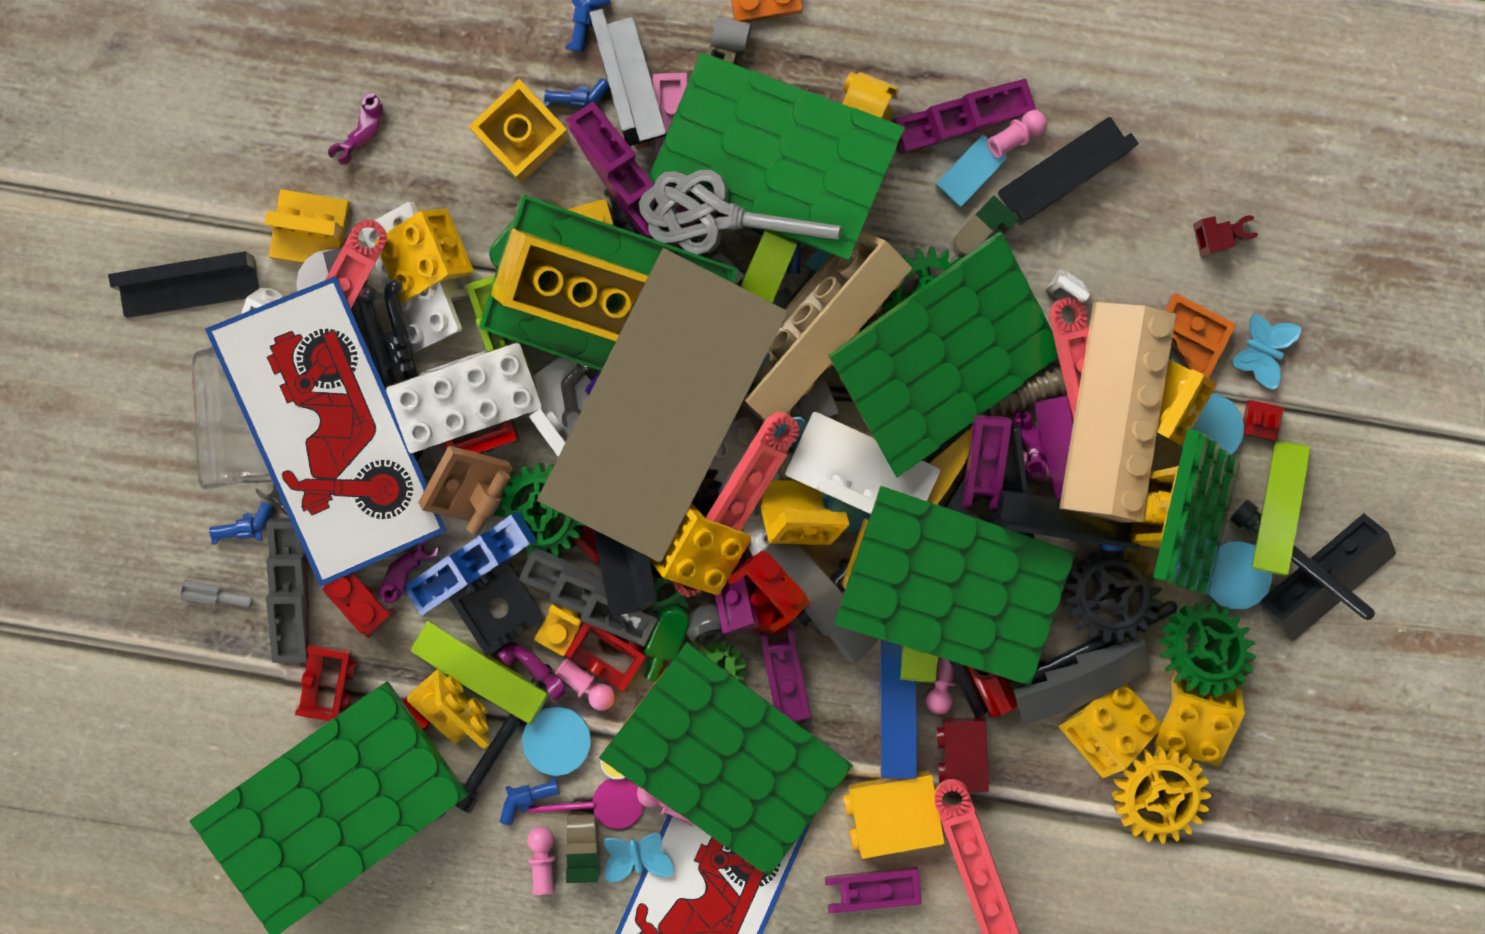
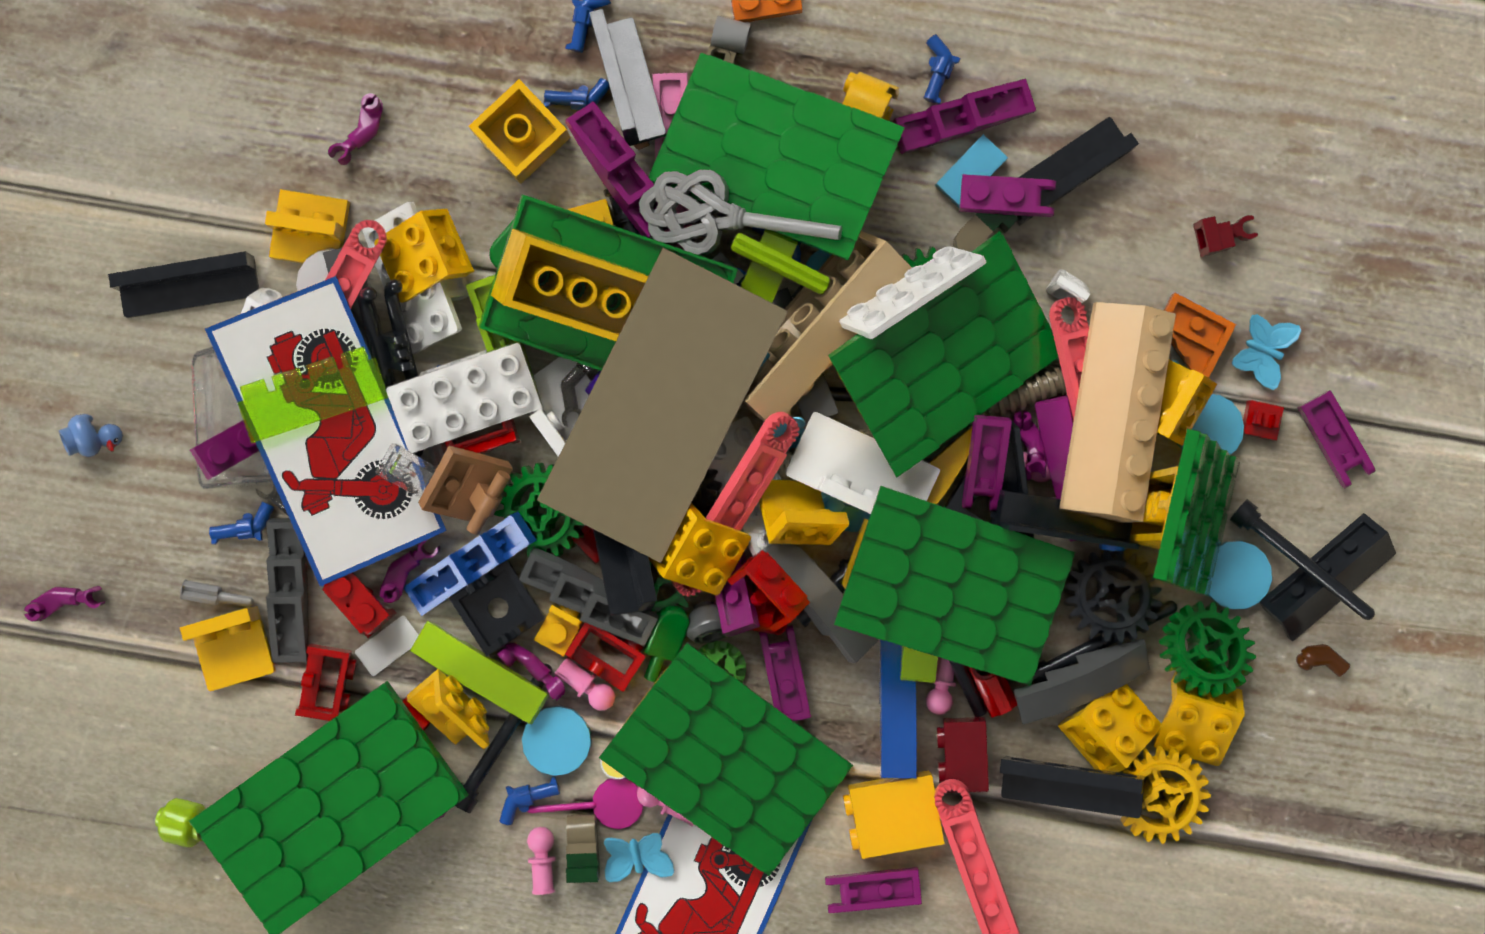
(58, 597): none -> magenta arm
(82, 438): none -> medium blue animal
(174, 822): none -> lime head
(224, 450): none -> magenta hinge
(231, 647): none -> yellow bracket
(307, 401): none -> clear neon green windscreen
(387, 645): none -> white sticker
(405, 470): none -> clear slope
(780, 263): none -> lime axle
(910, 293): none -> white bracket
(941, 68): none -> blue piece
(1005, 195): none -> magenta hinge
(1018, 133): bright pink pin -> none
(1072, 786): none -> black panel
(1281, 508): lime slope -> none
(1322, 655): none -> reddish brown arm
(1335, 436): none -> magenta hinge

